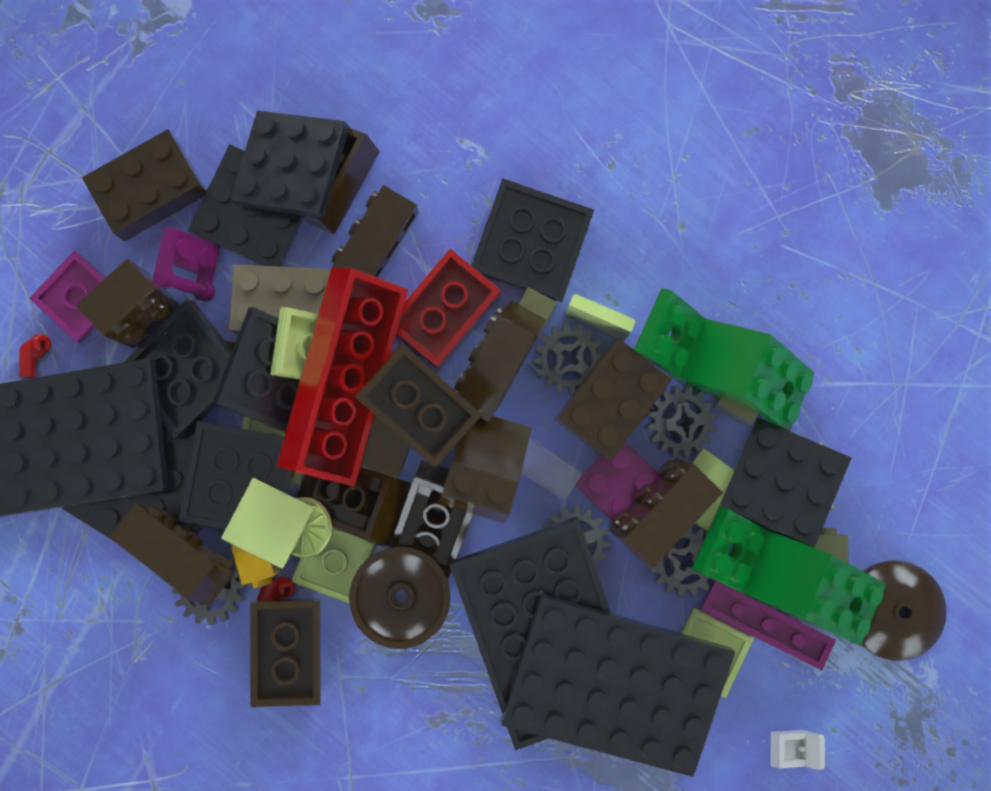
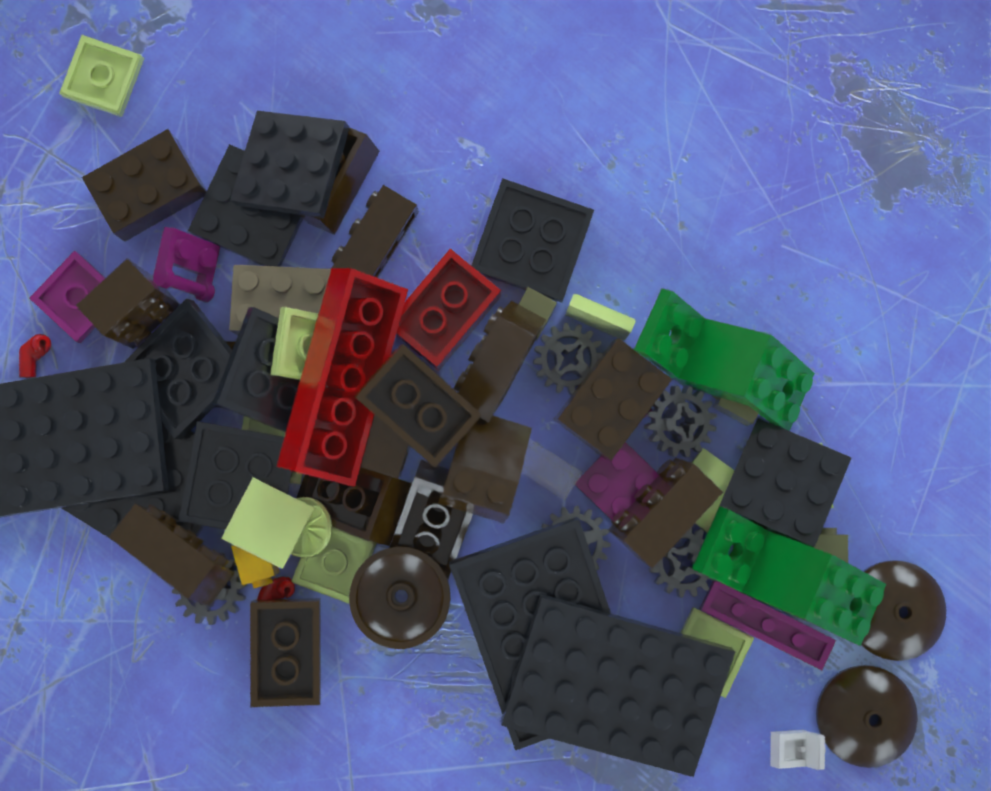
(101, 75): none -> yellowish green tile
(845, 714): none -> dark brown dish

